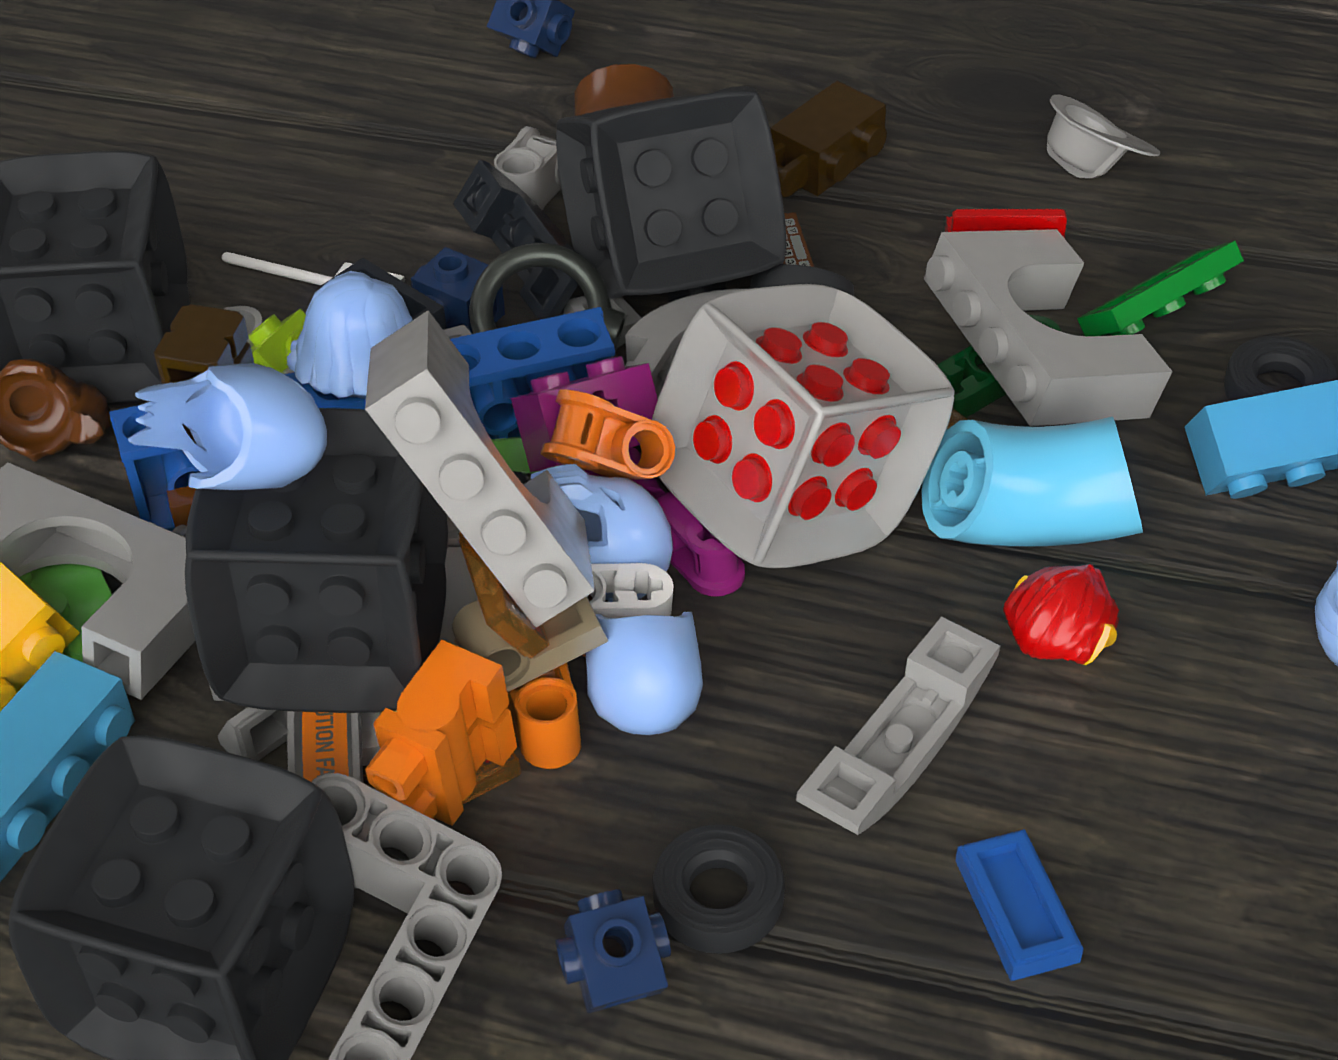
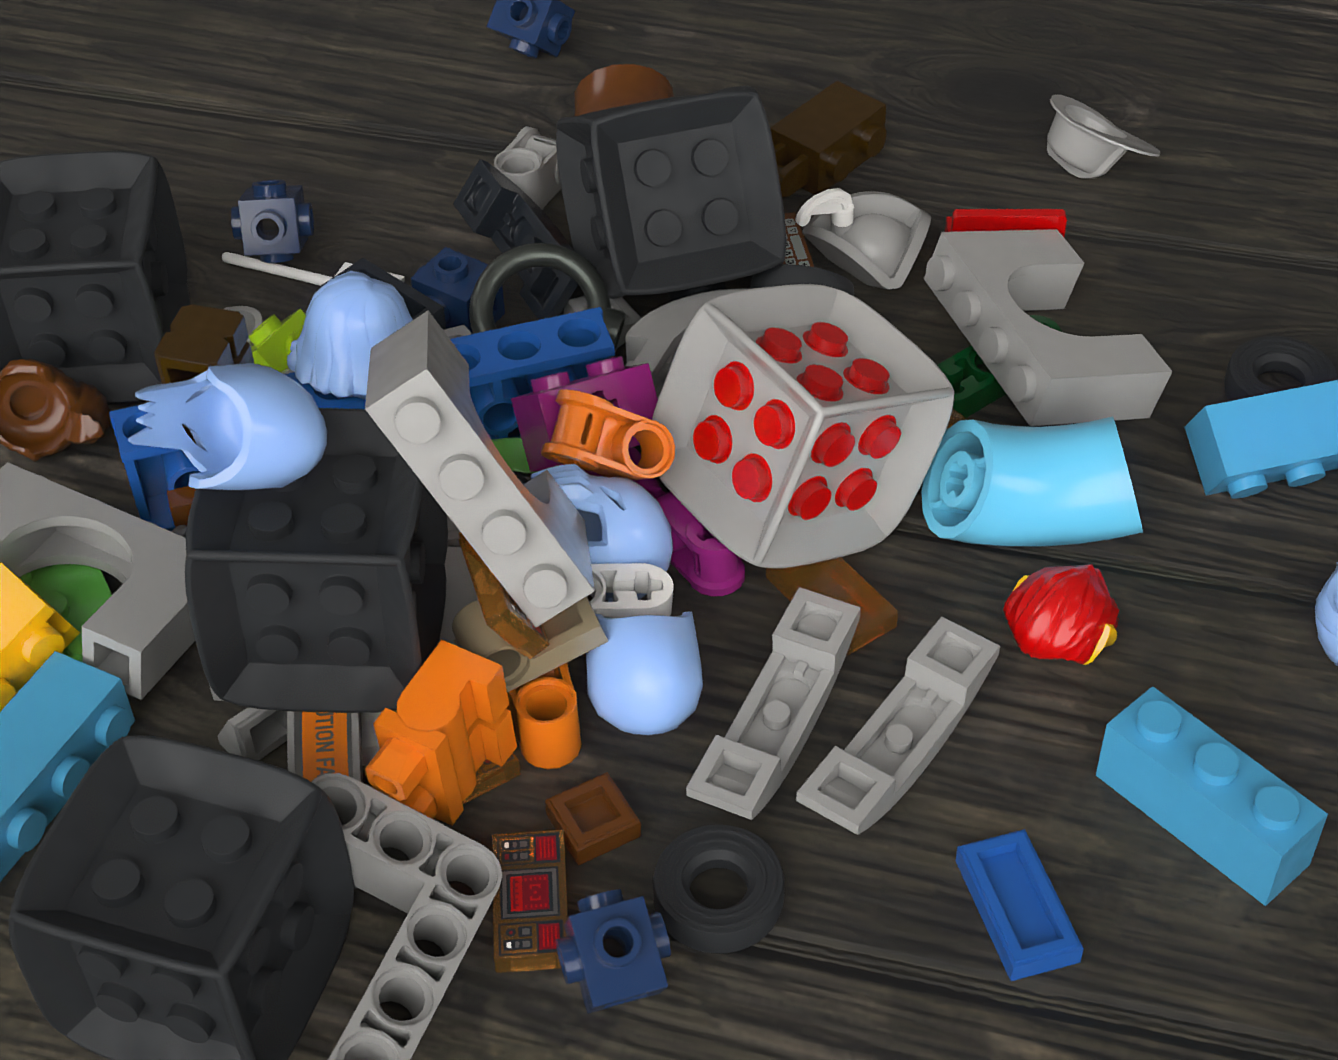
(284, 206): none -> dark blue brick
(530, 900): none -> tile
(593, 818): none -> reddish brown tile
(781, 709): none -> light grey slope
(840, 581): none -> clear orange tile
(866, 233): none -> light grey hat
(1162, 292): green plate -> none
(1210, 795): none -> dark azure brick

